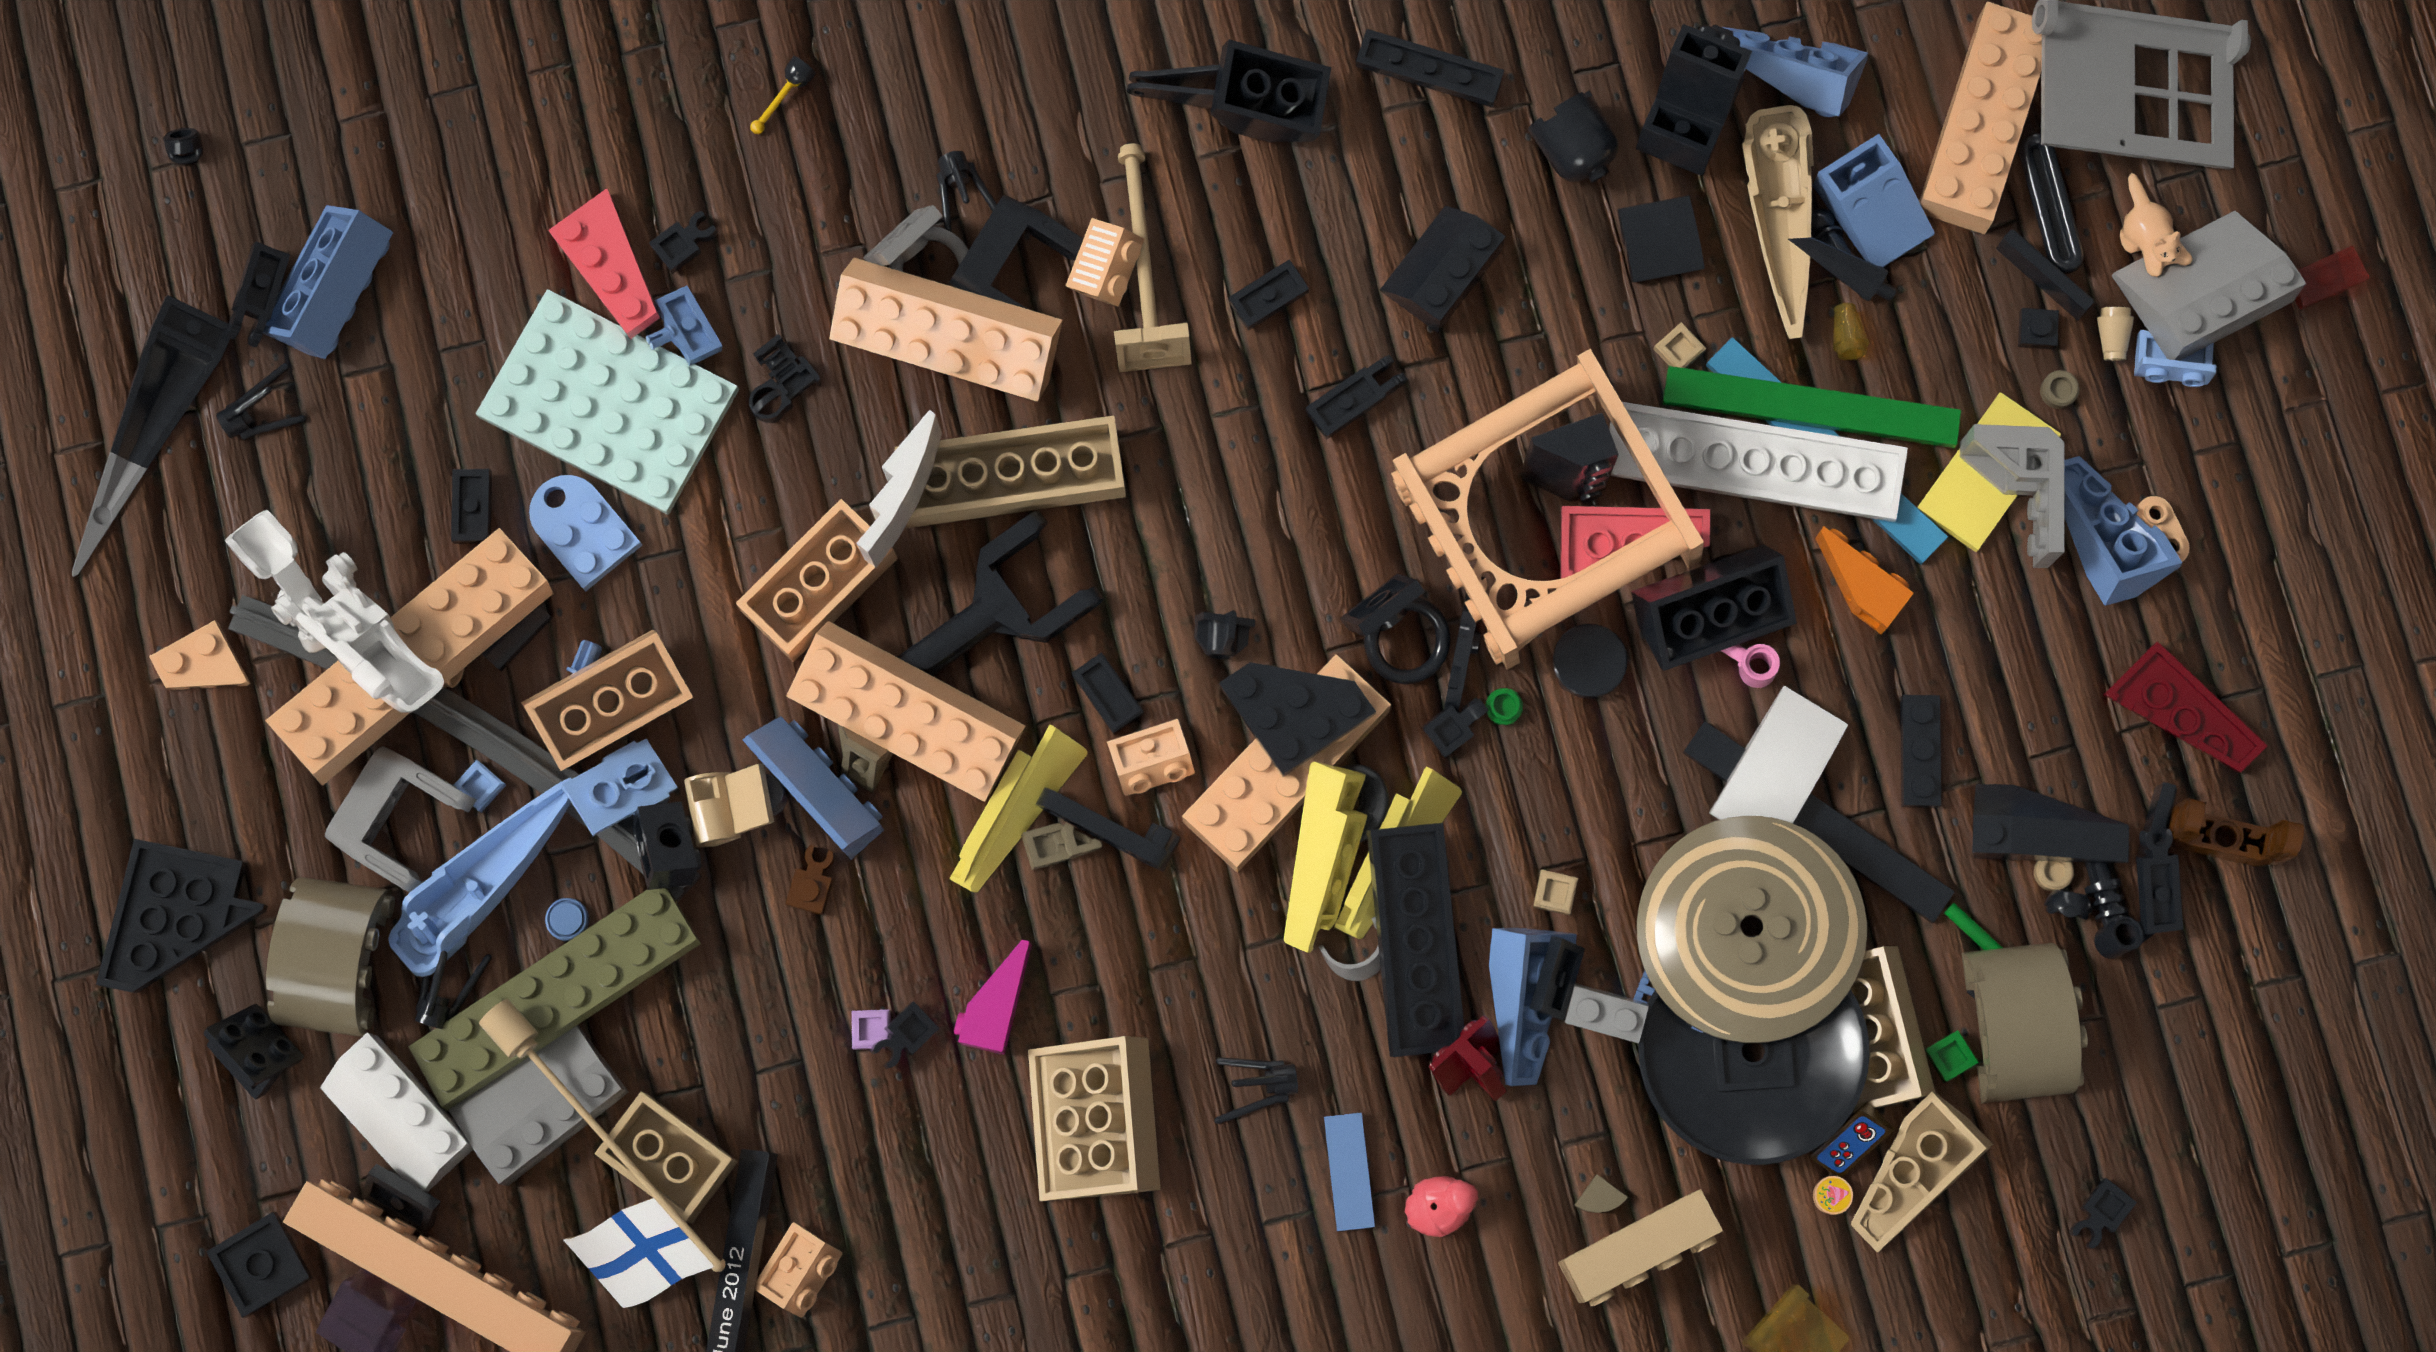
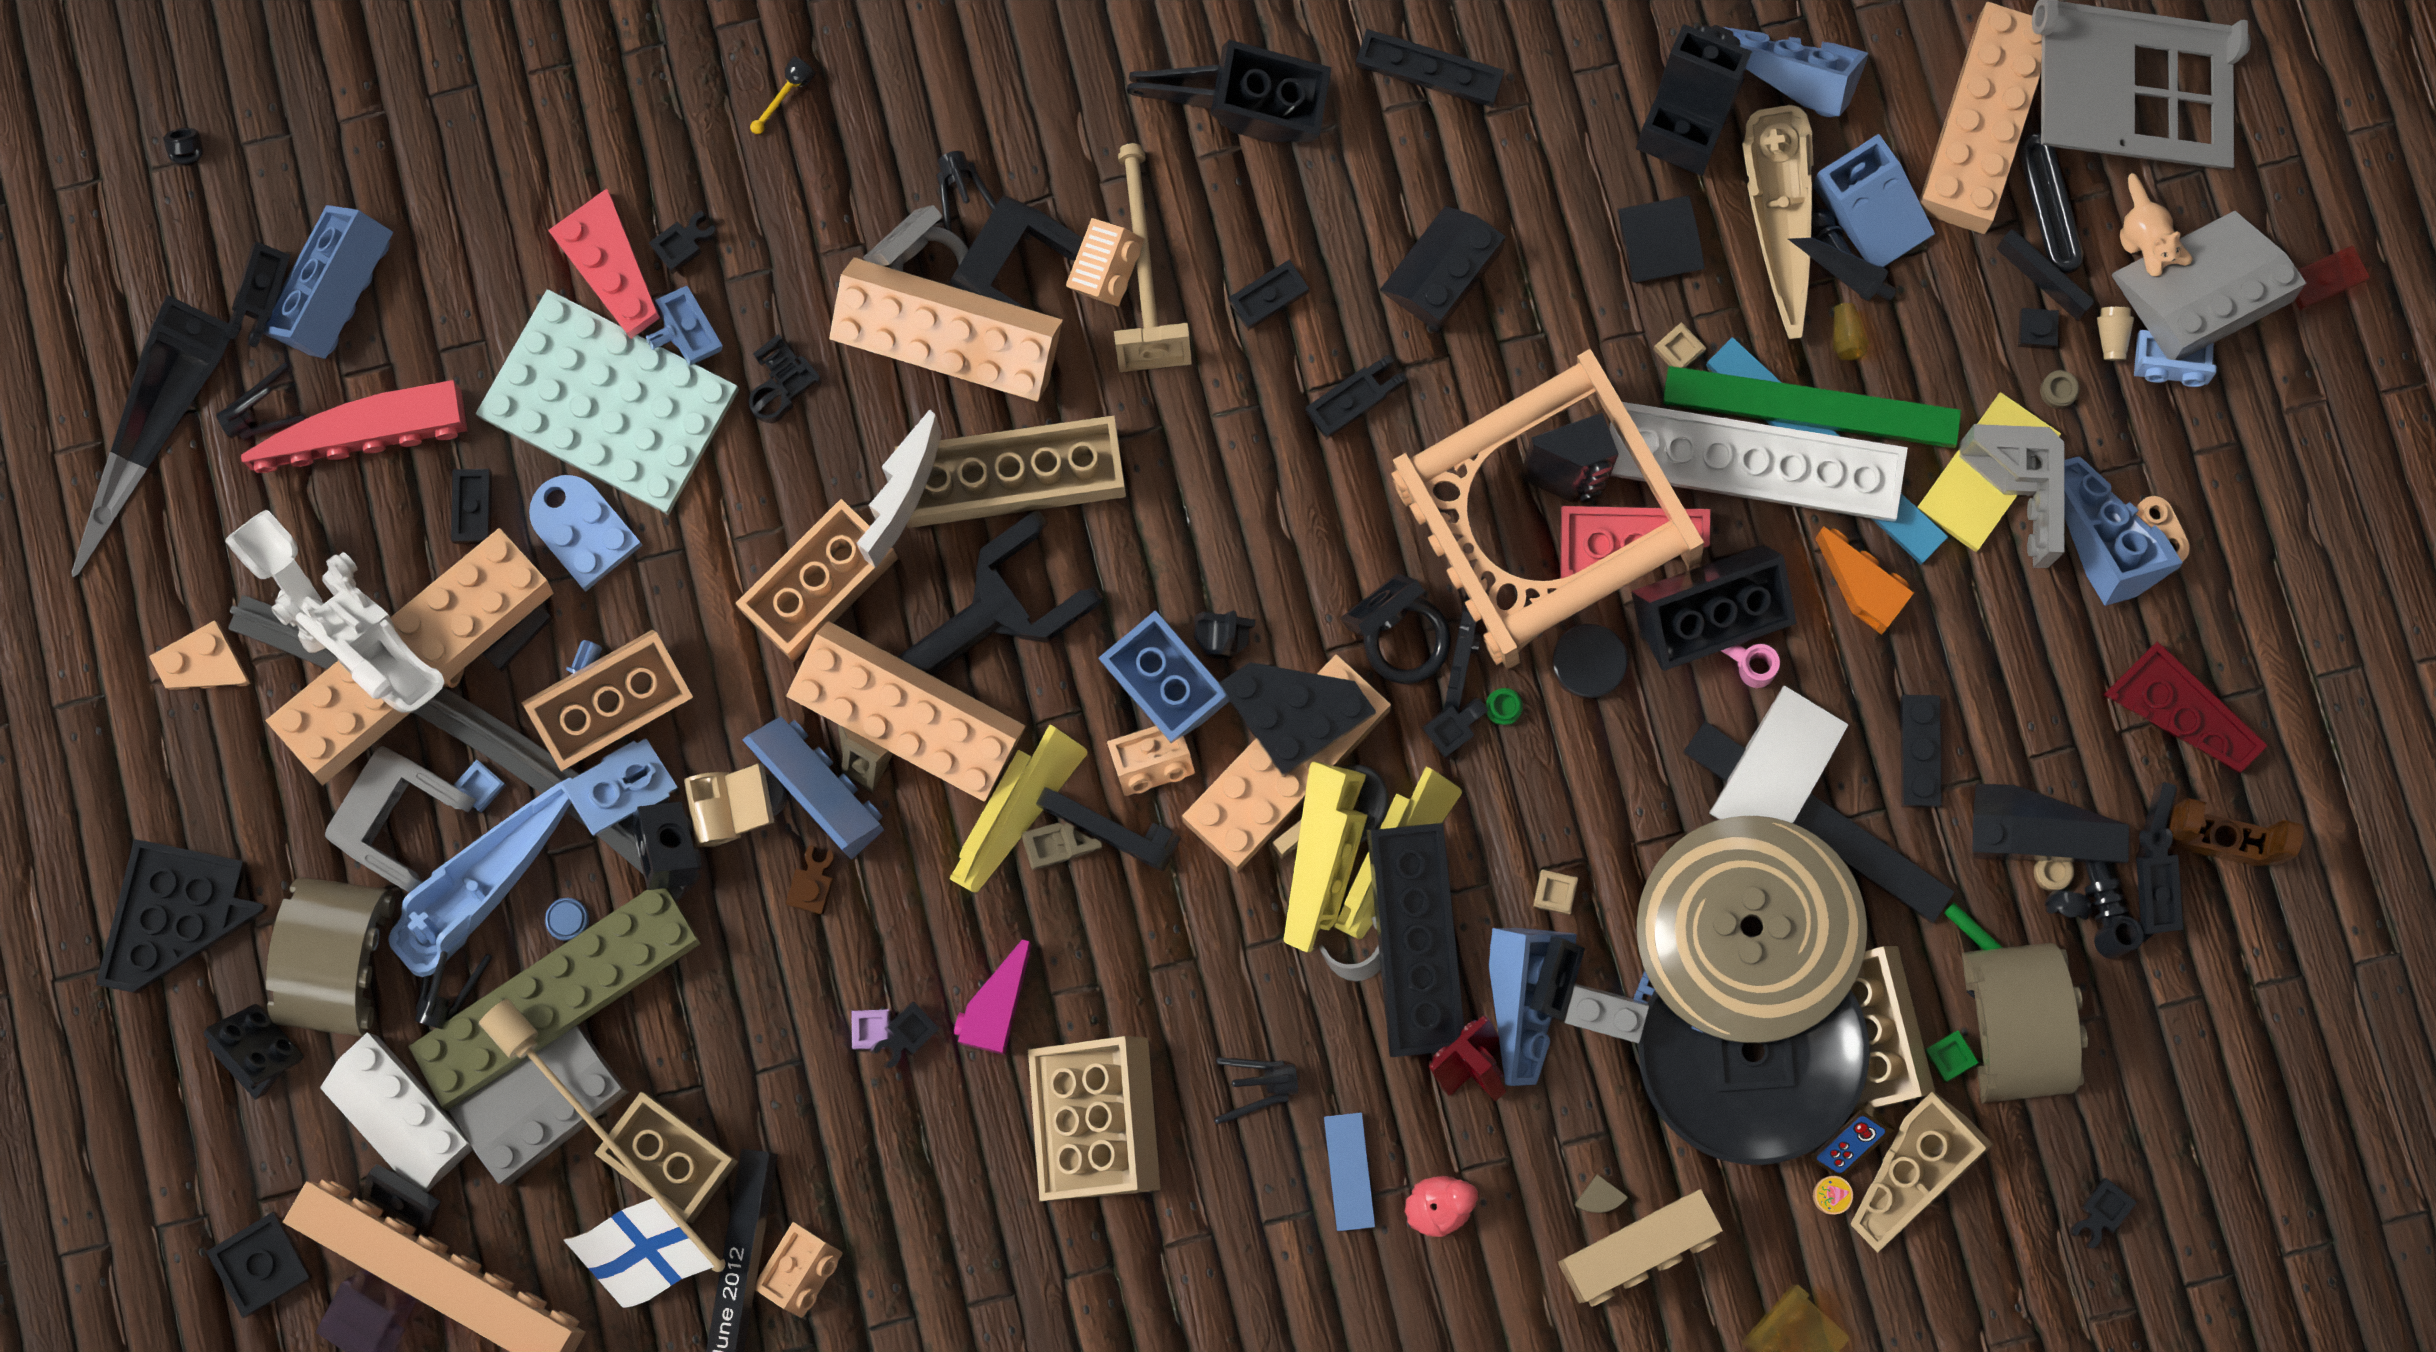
(365, 425): none -> coral slope
(1107, 693): black tile -> none
(1164, 677): none -> medium blue slope
(1288, 841): none -> tan tile
(1577, 139): black cylinder -> none

